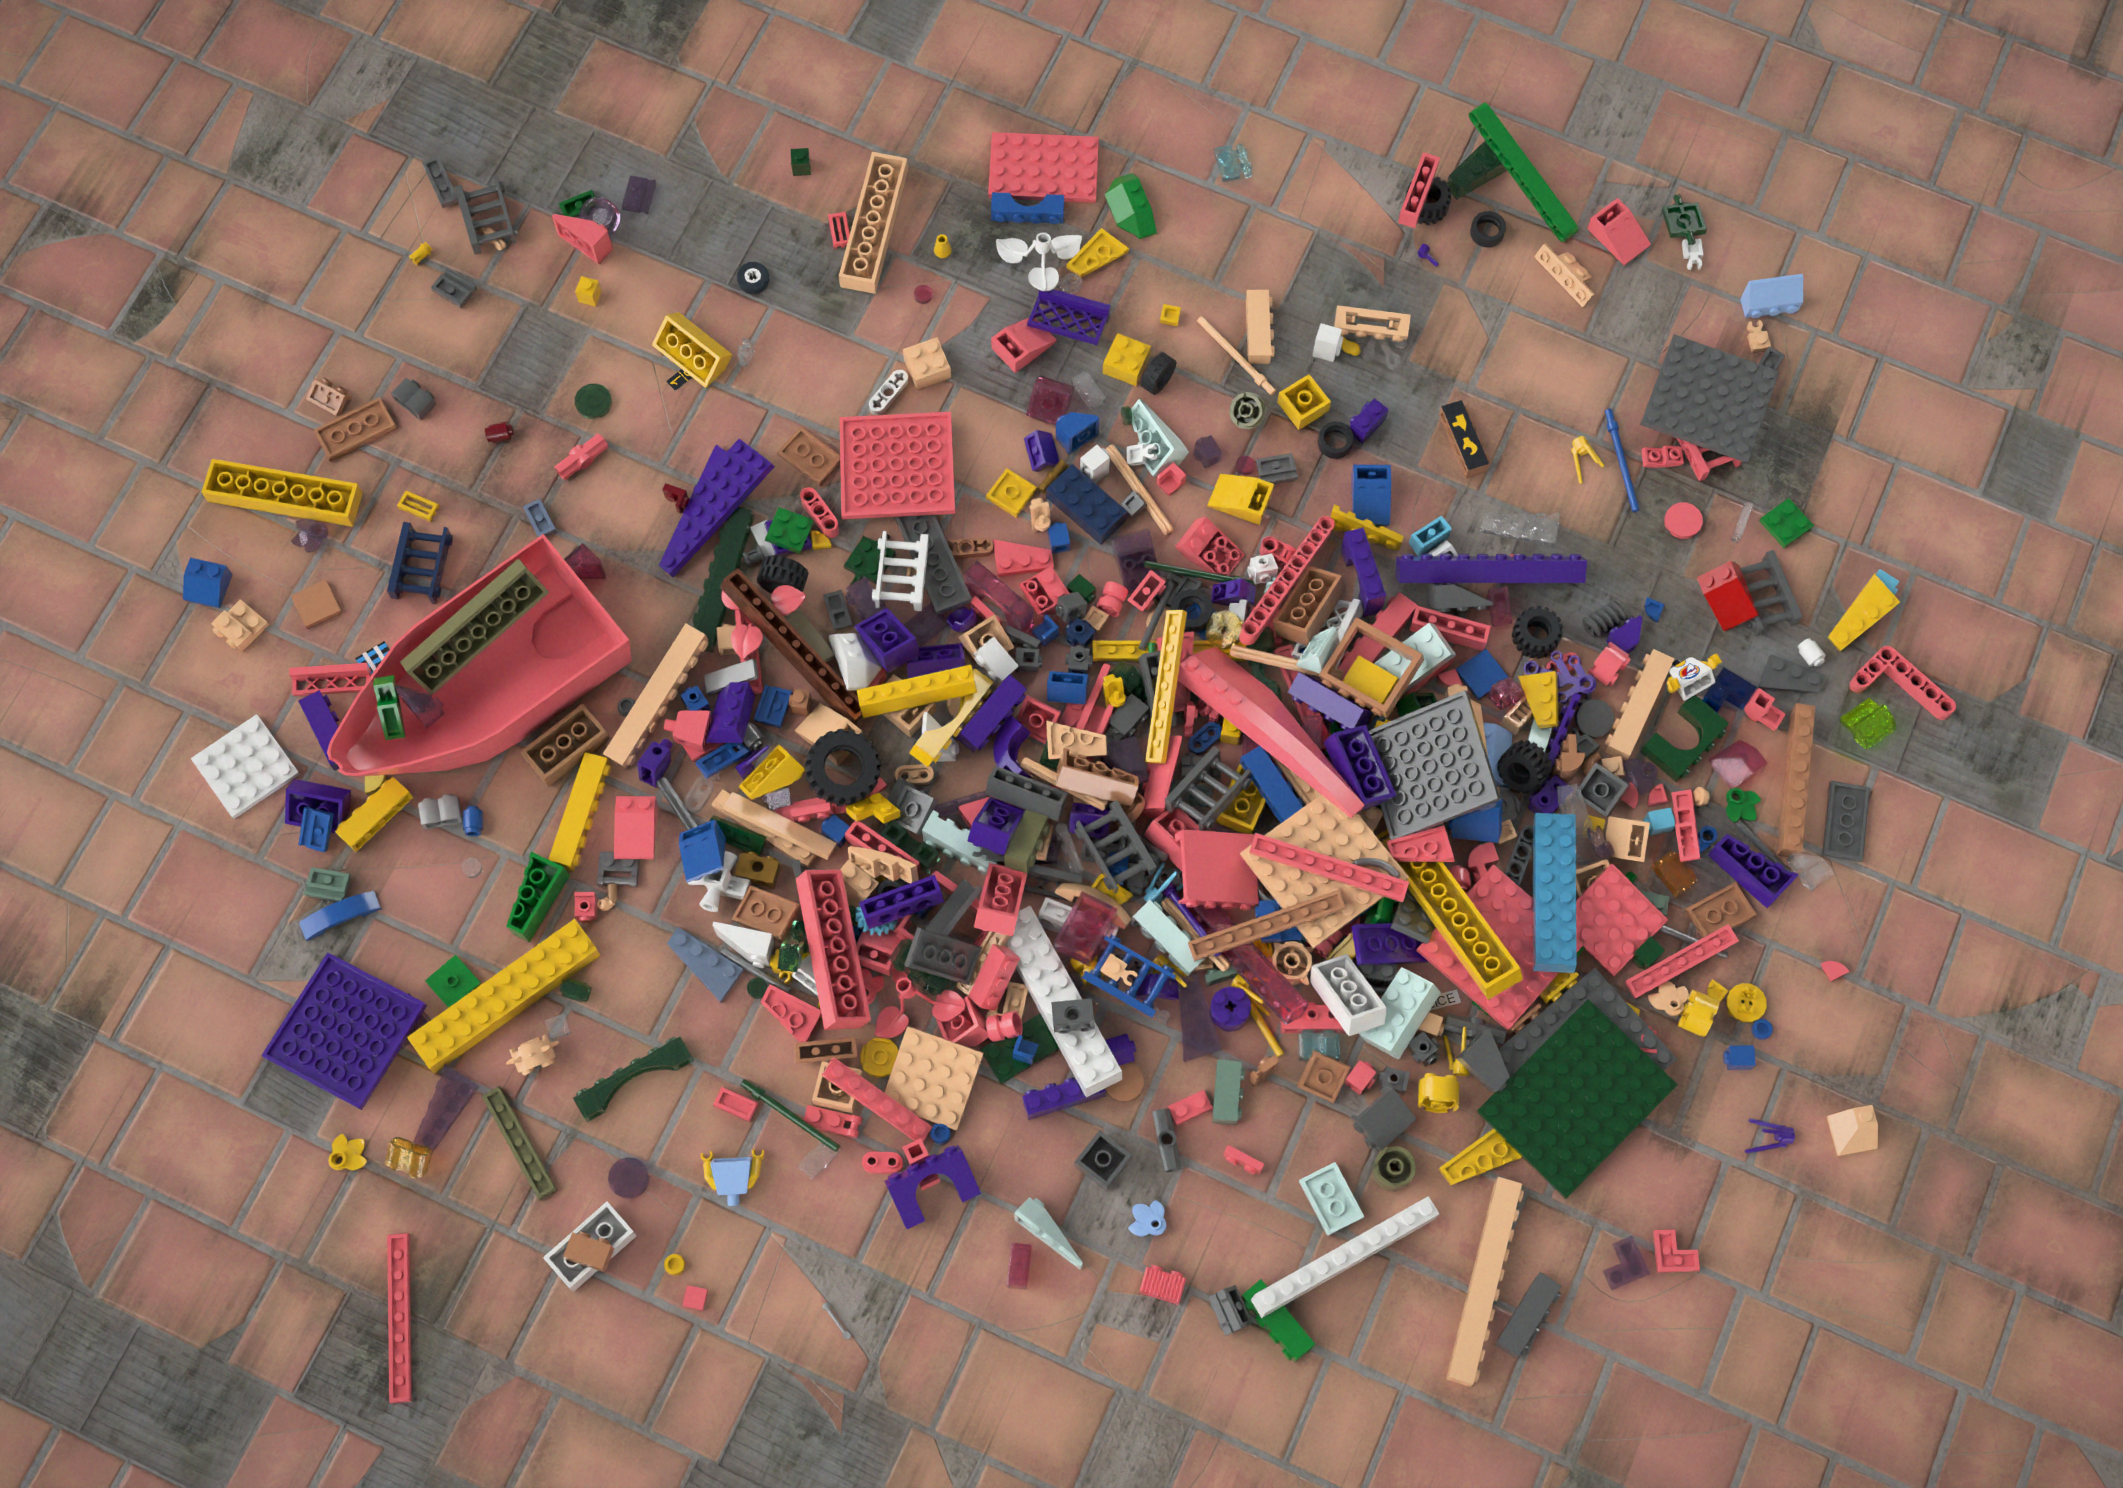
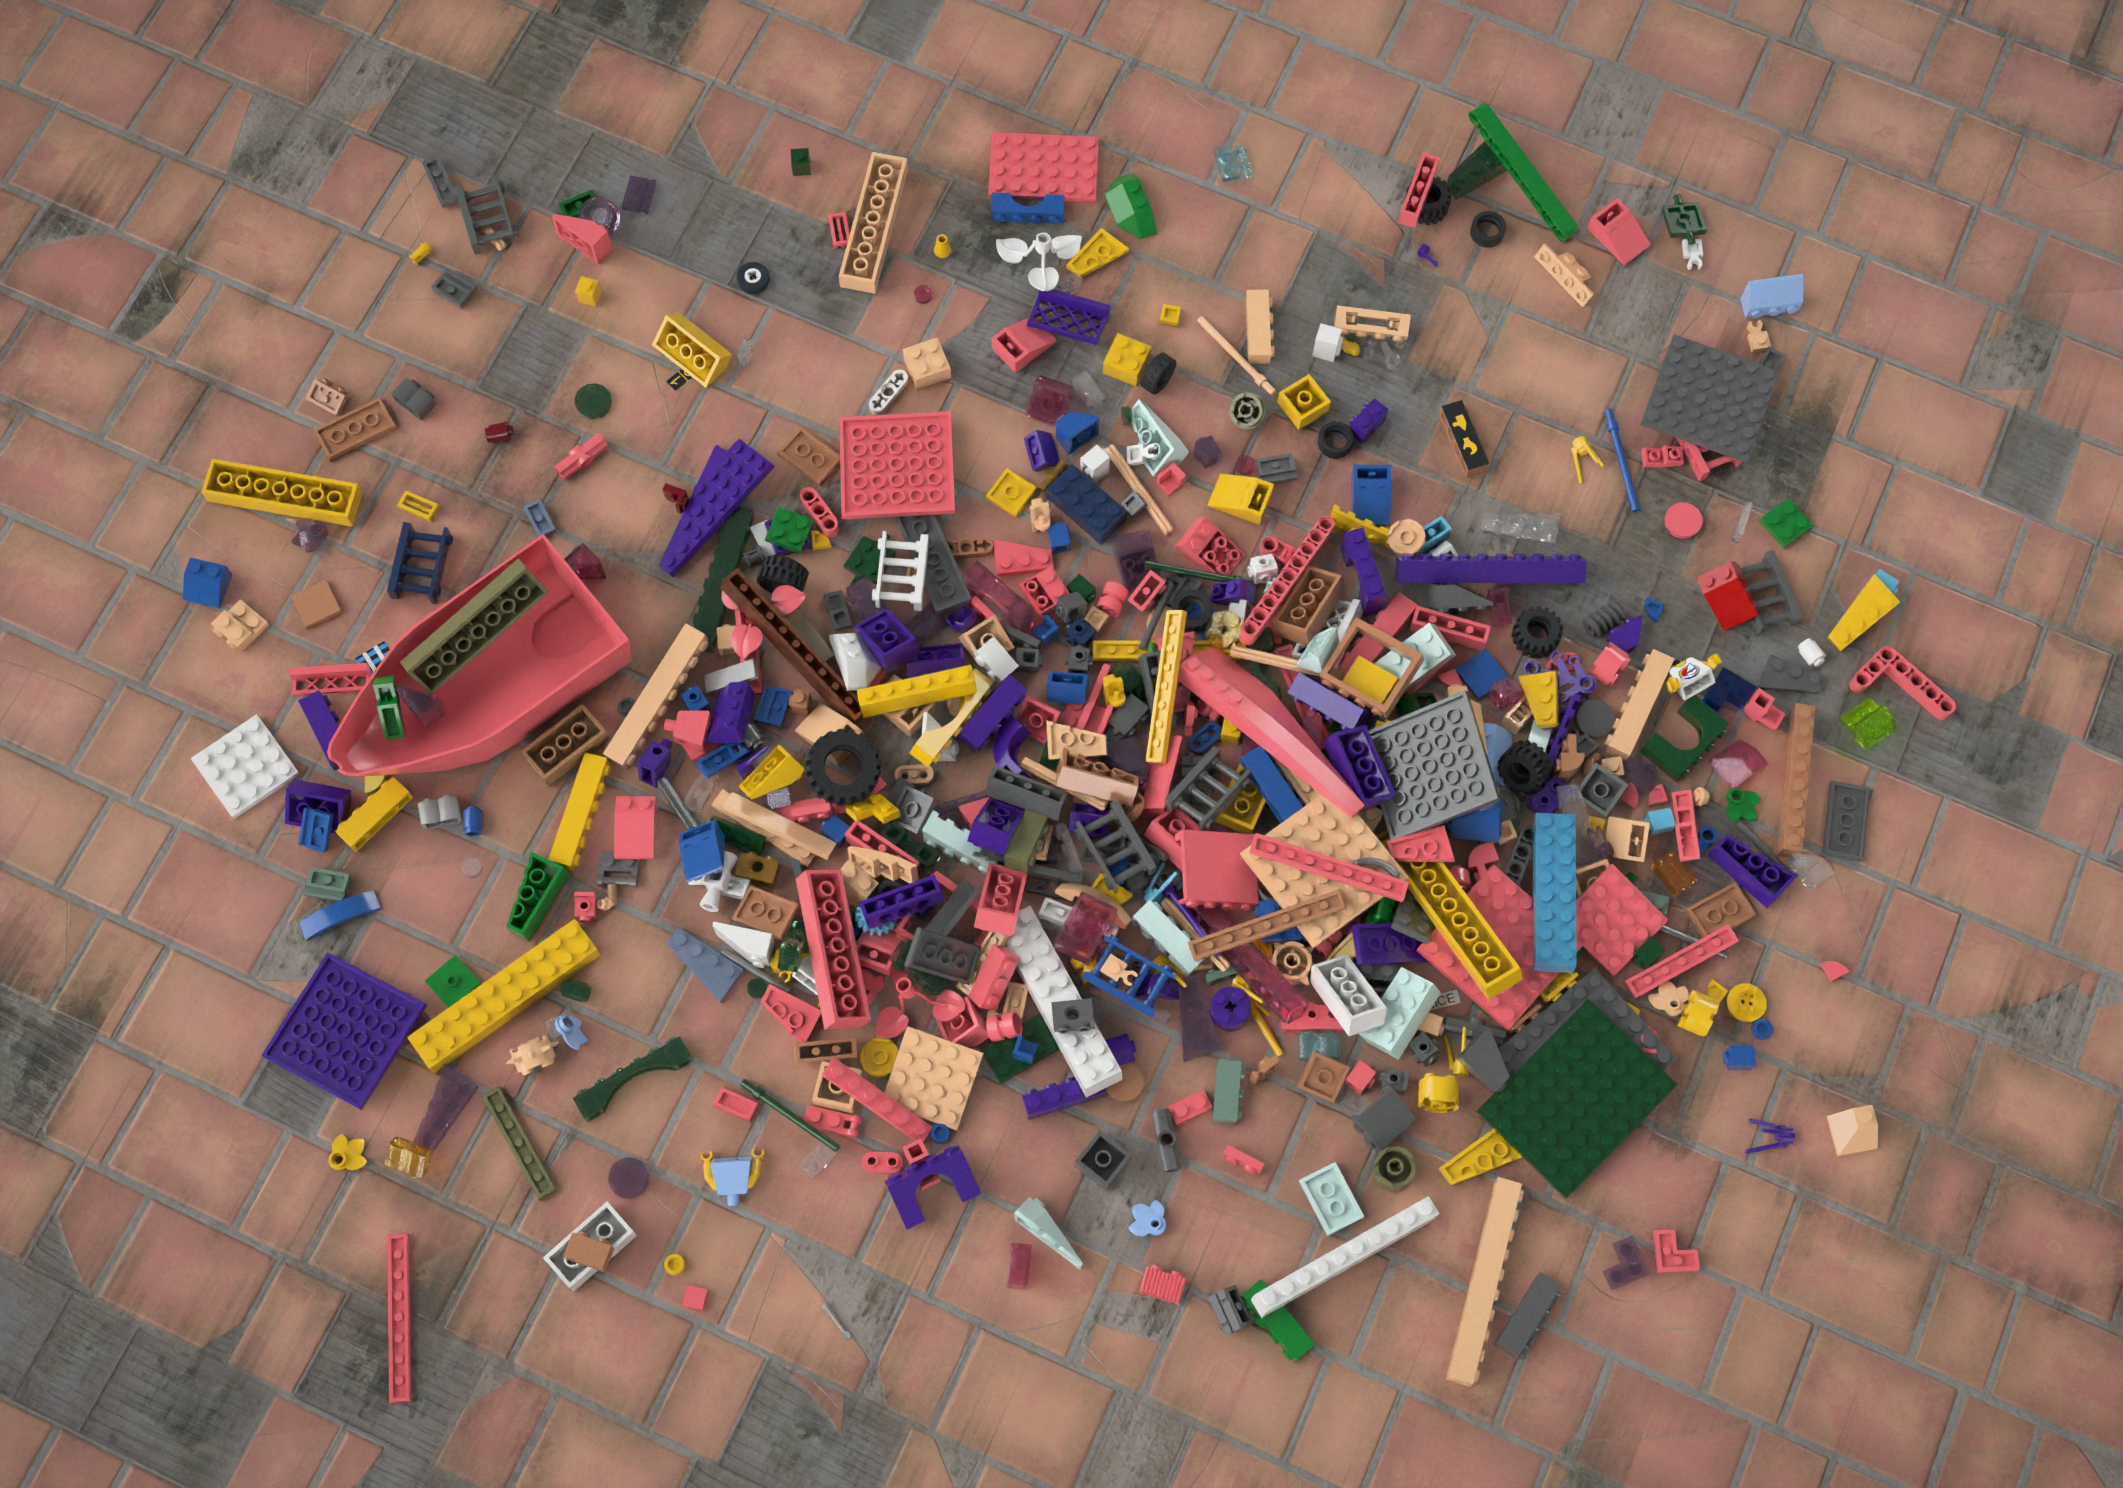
(569, 1028): none -> light blue plate
(1406, 537): none -> light nougat tile

